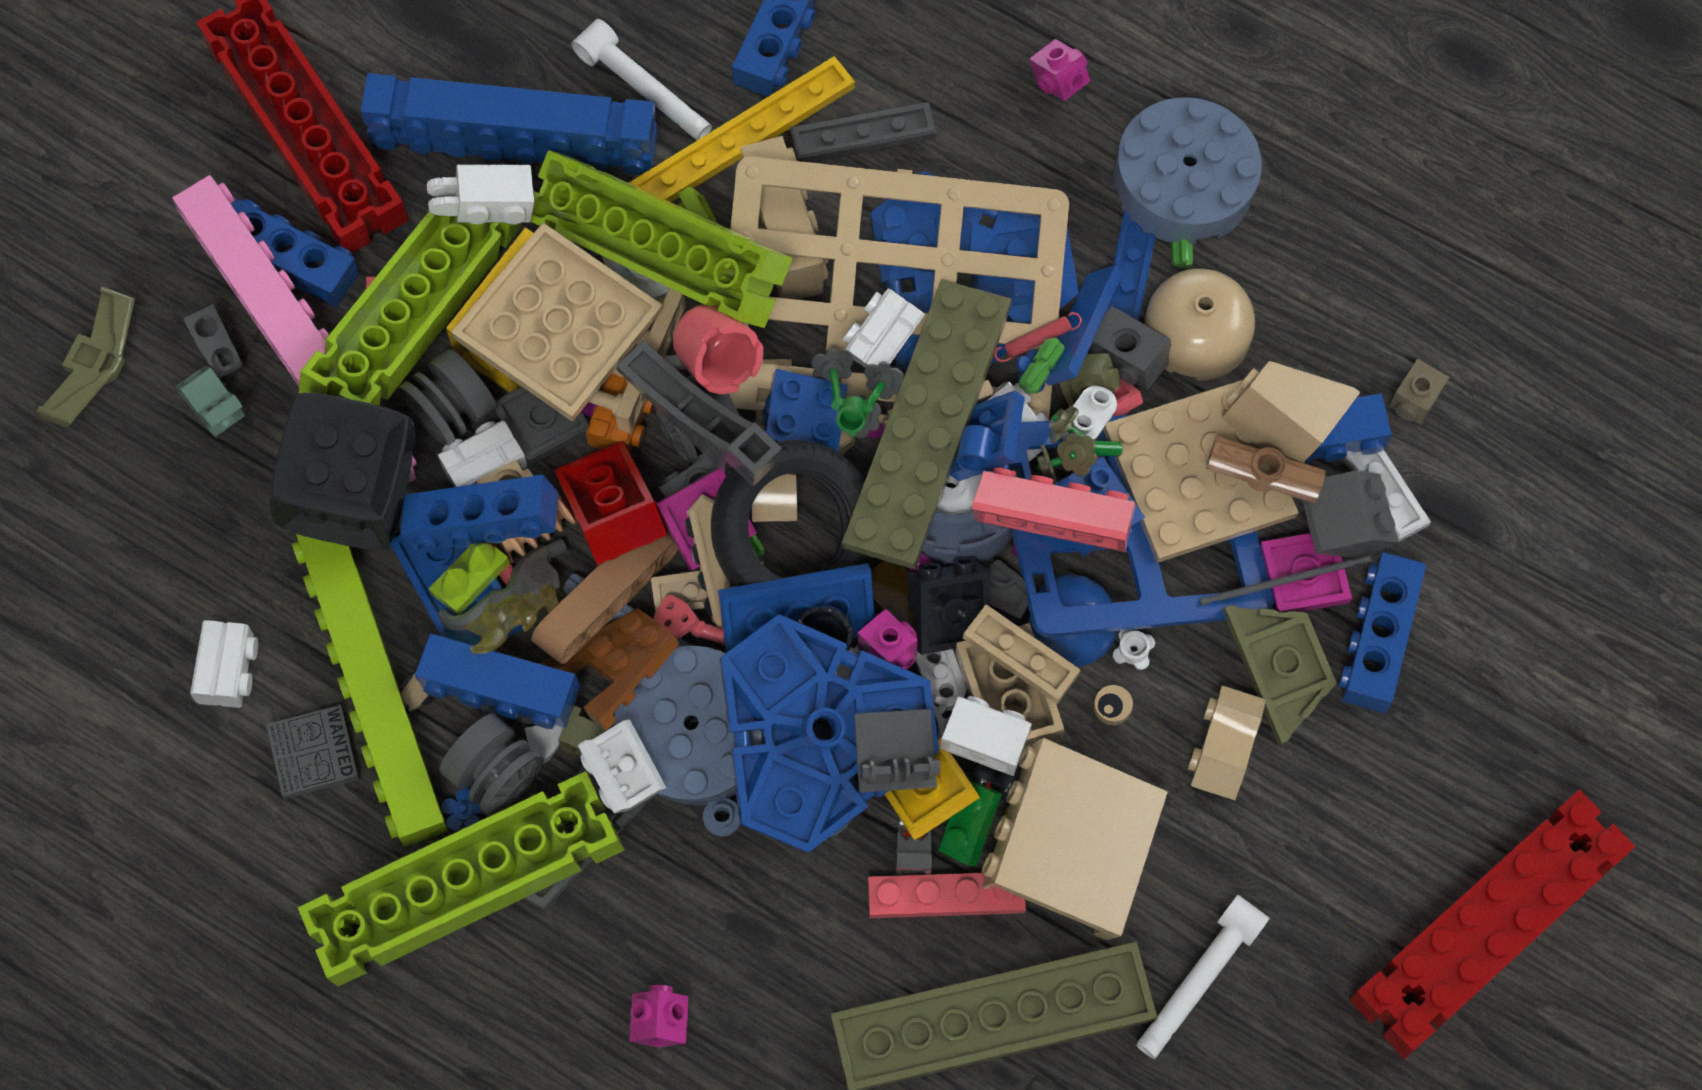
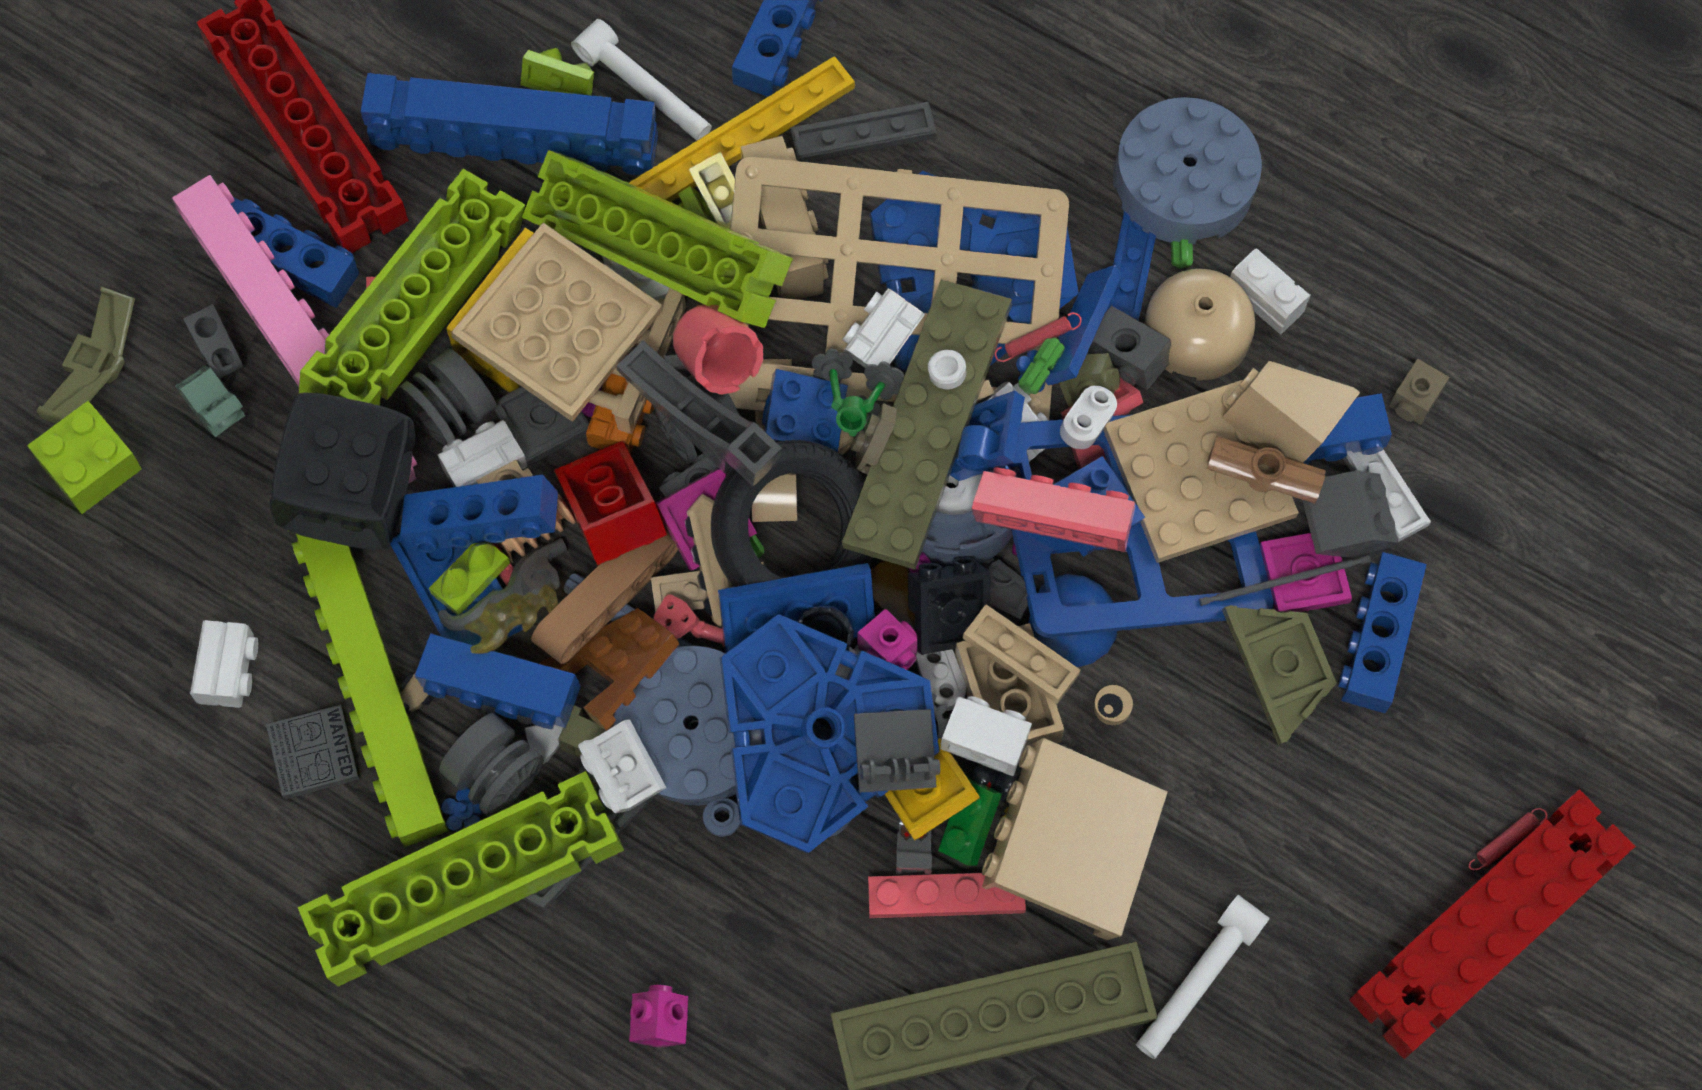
(84, 457): none -> lime brick
(484, 194): white hinge -> none
(550, 73): none -> lime tile
(716, 187): none -> light yellow brick
(872, 441): none -> dark tan plate
(947, 369): none -> white tile
(1060, 69): dark pink brick -> none
(1078, 450): olive plant -> none
(1138, 639): white plate -> none
(1227, 743): tan brick -> none
(1270, 291): none -> white brick
(1508, 839): none -> coral piece

